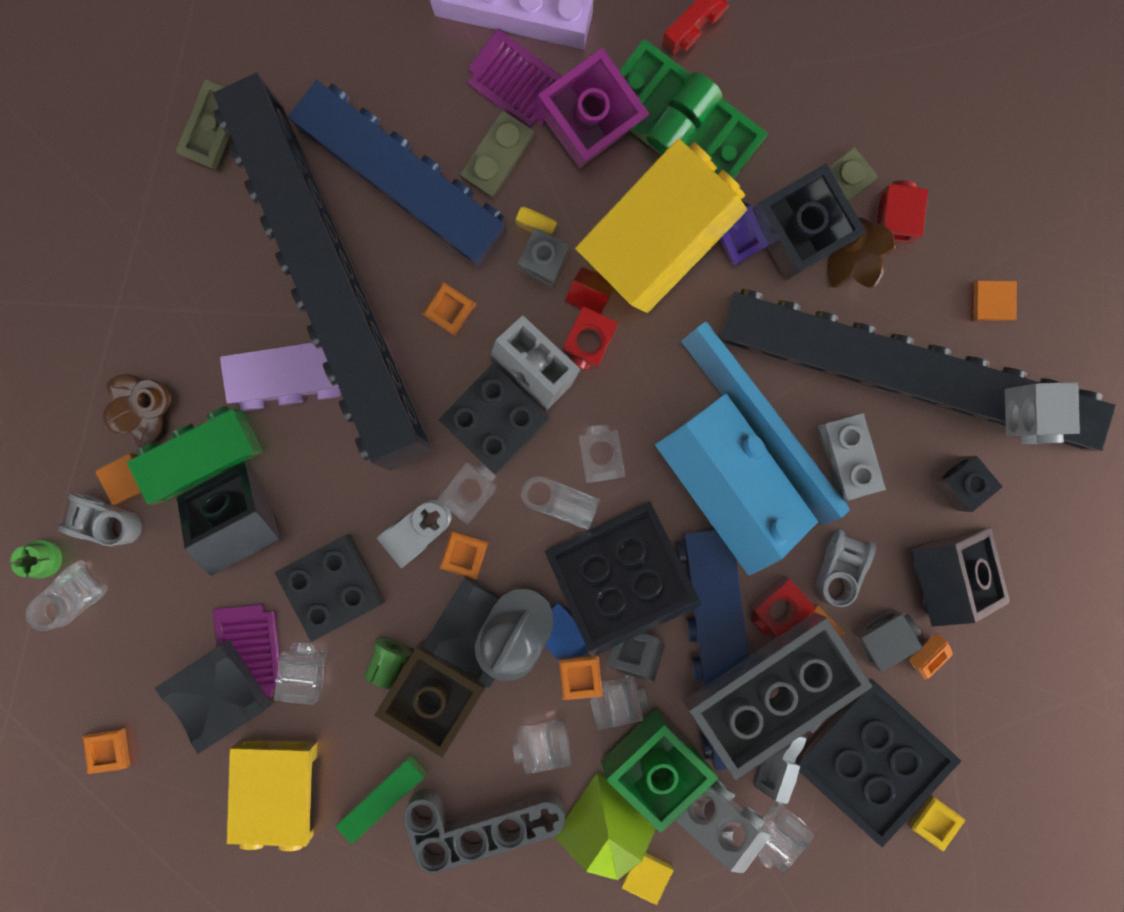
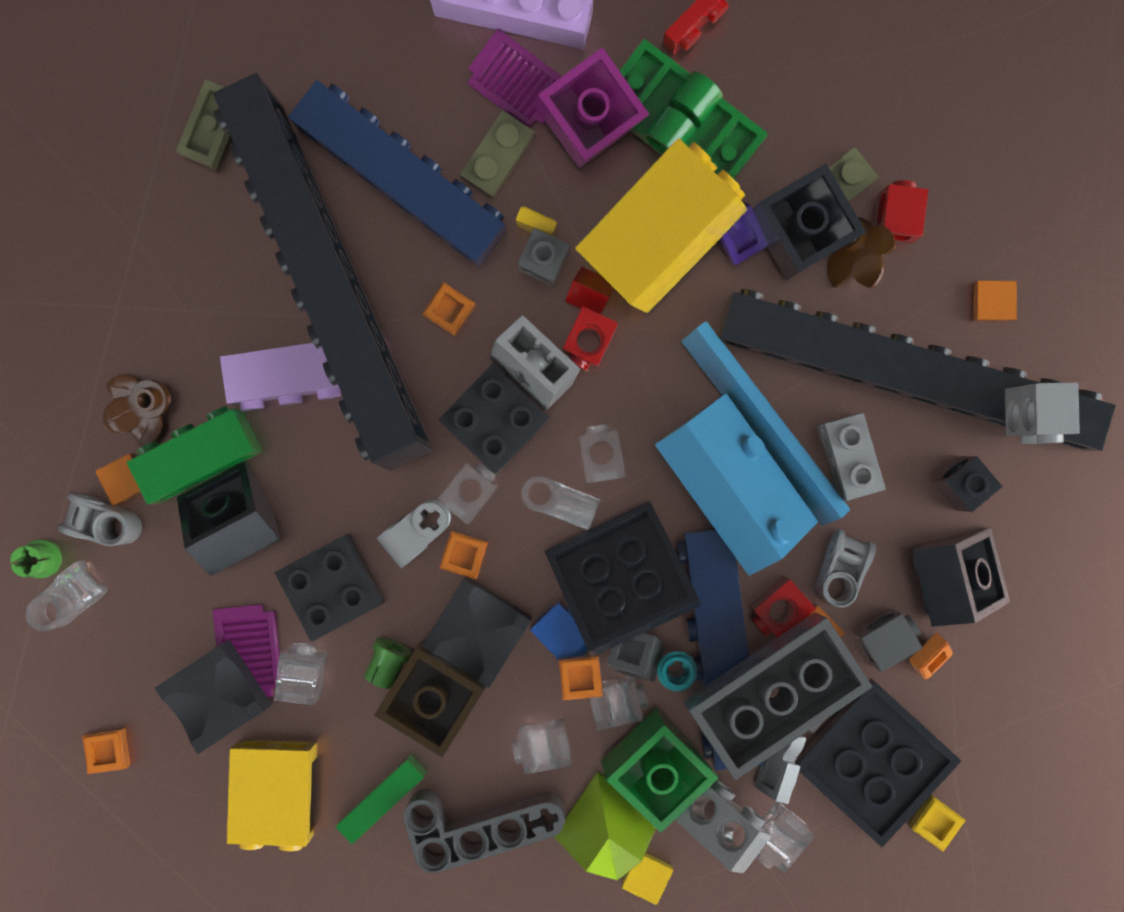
(514, 634): dark grey piece -> none
(679, 679): none -> teal cone

